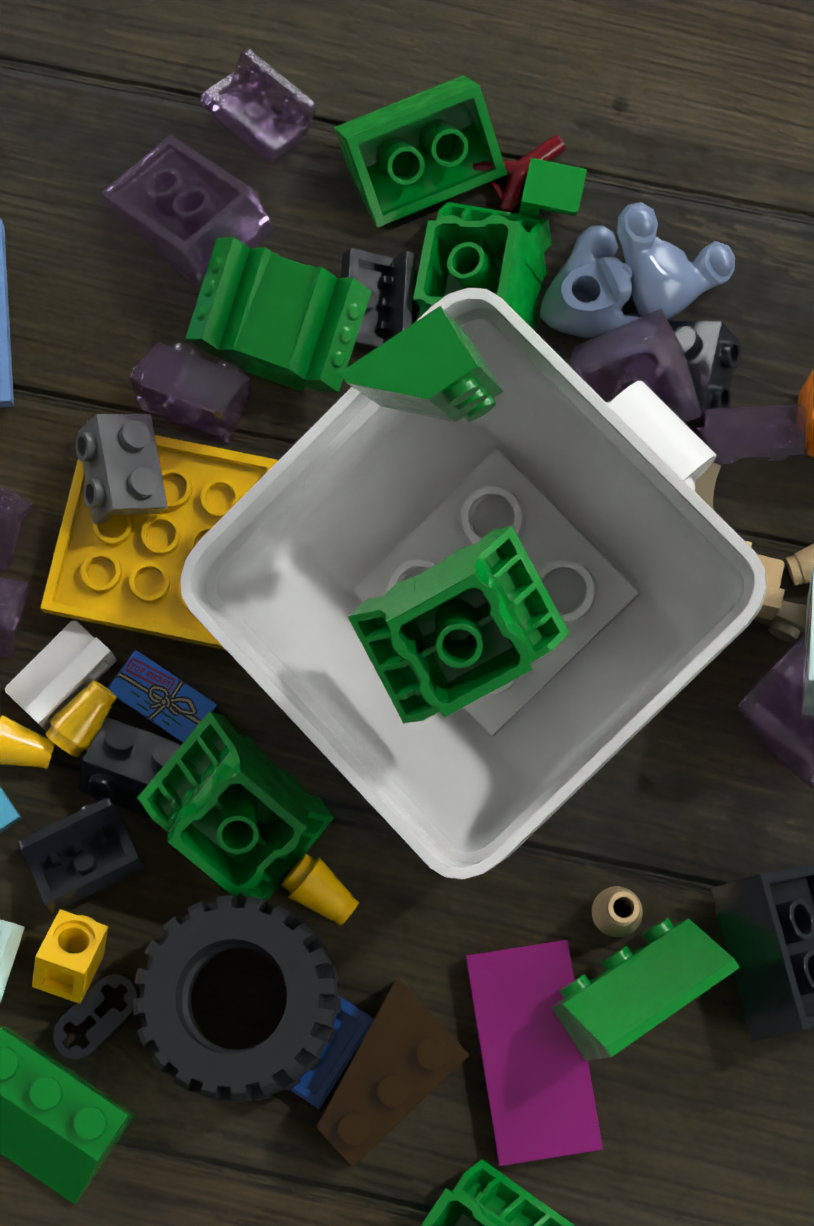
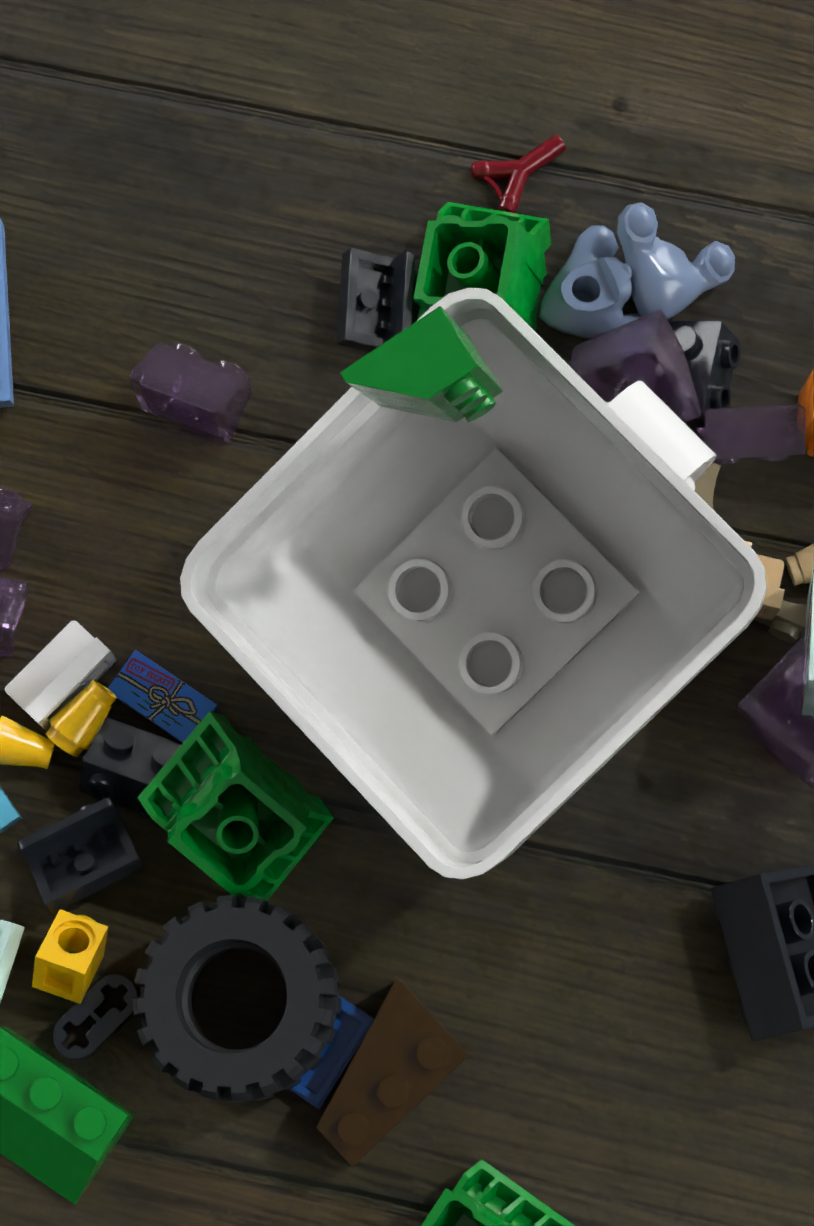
(120, 466): dark grey bracket -> none
(133, 564): yellow plate -> none
(184, 205): clear purple slope -> none
(261, 107): clear purple bracket -> none
(277, 316): green slope -> none
(319, 890): yellow cone -> none
(421, 150): green slope -> none
(459, 627): green slope -> none
(531, 1066): magenta tile -> none
(552, 188): green panel -> none
(608, 921): tan cone -> none
(641, 987): green slope -> none

